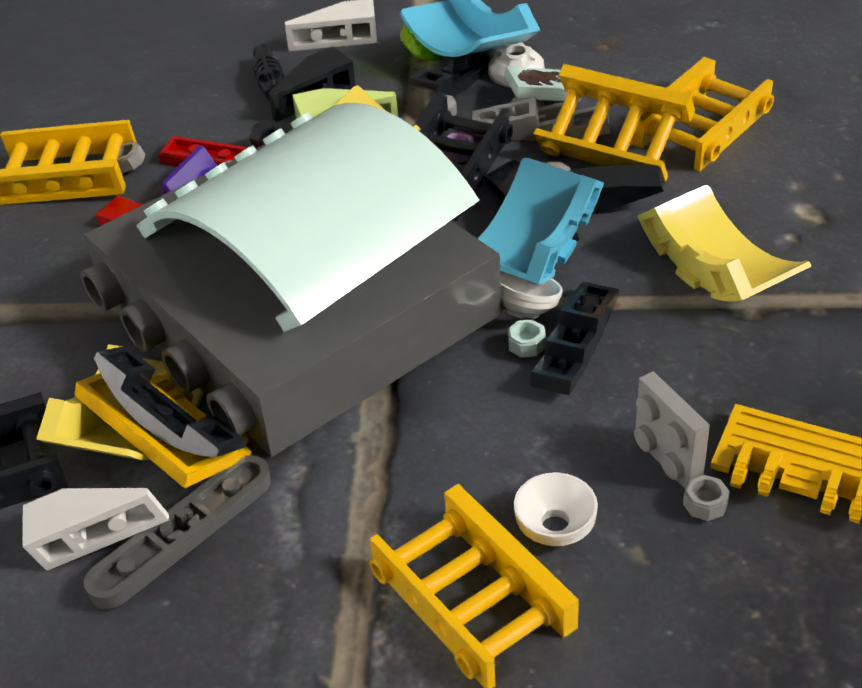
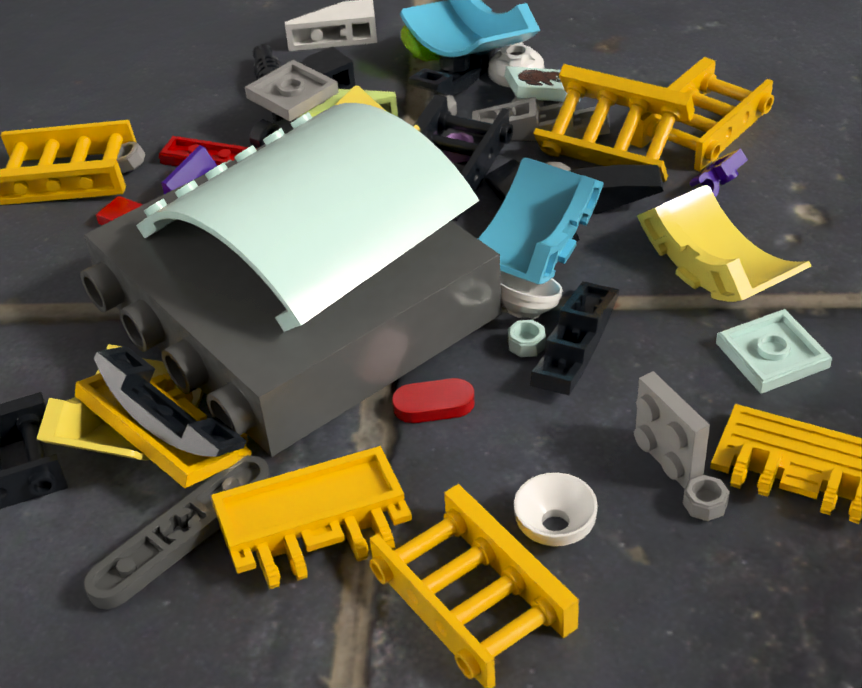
(85, 520): white slope -> none
(291, 90): none -> light grey plate
(310, 506): none -> yellow hinge
(433, 400): none -> red tile
(720, 171): none -> plate
(773, 351): none -> light aqua tile

